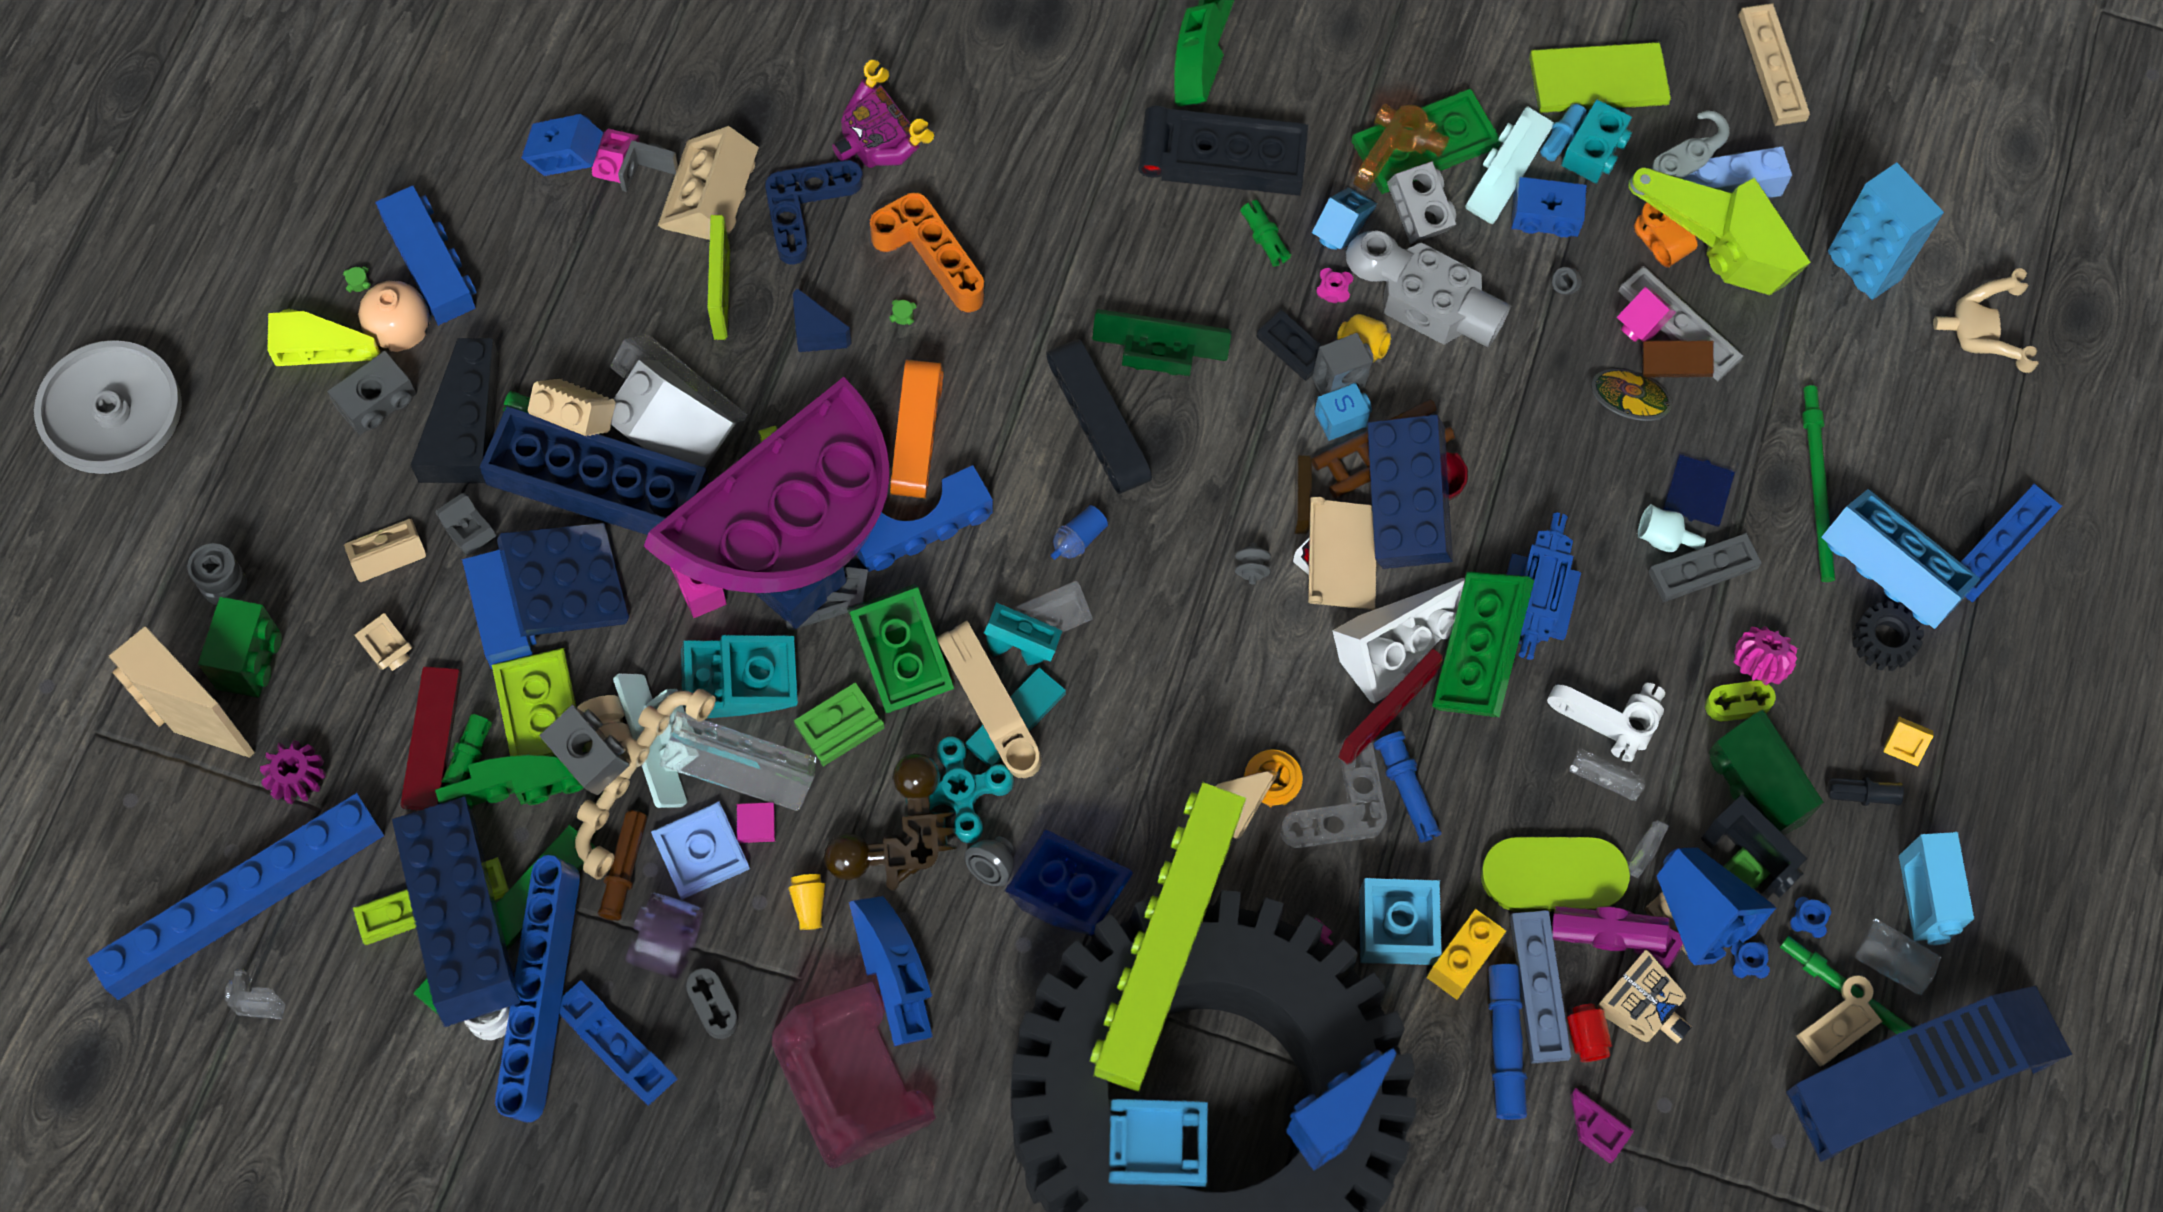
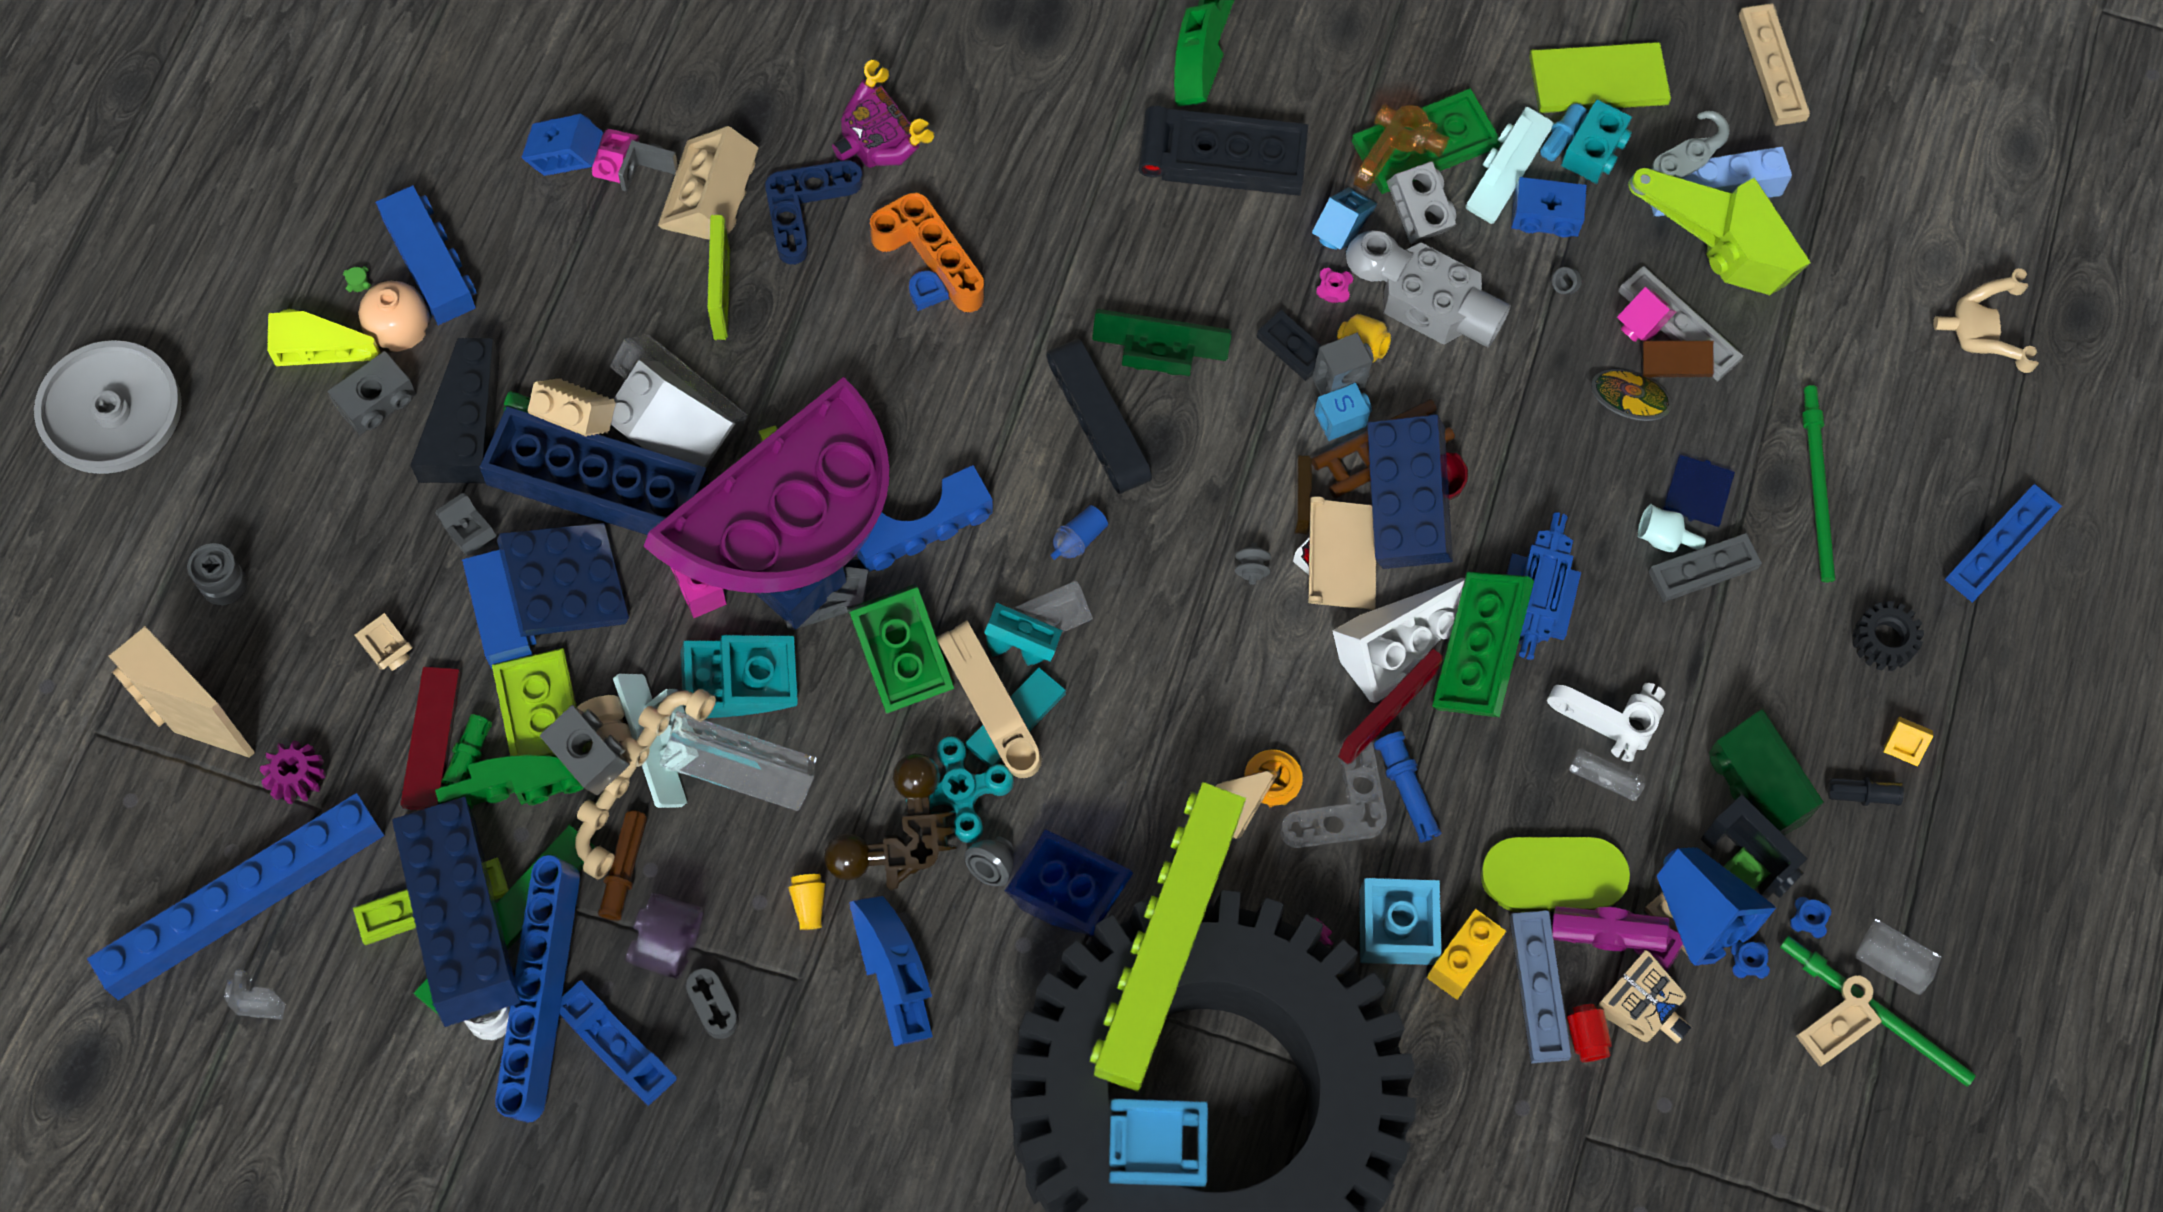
(240, 647): green brick -> none
(385, 550): tan slope -> none
(700, 850): light blue tile -> none
(755, 822): dark pink tile -> none
(817, 327): dark blue slope -> none
(839, 724): bright green plate -> none
(847, 1076): clear pink windscreen -> none
(902, 312): bright green piece -> none
(916, 428): orange beam -> none
(927, 289): none -> blue tile
(1265, 233): green pin -> none
(1329, 1123): blue slope -> none
(1507, 1042): blue piece -> none
(1598, 1127): magenta tile -> none
(1647, 848): clear tile -> none
(1664, 236): orange piece -> none
(1739, 693): lime beam -> none
(1765, 655): dark pink gear -> none
(1884, 231): dark azure brick -> none
(1900, 559): brick -> none
(1927, 1068): dark blue panel -> none
(1936, 887): medium azure window -> none

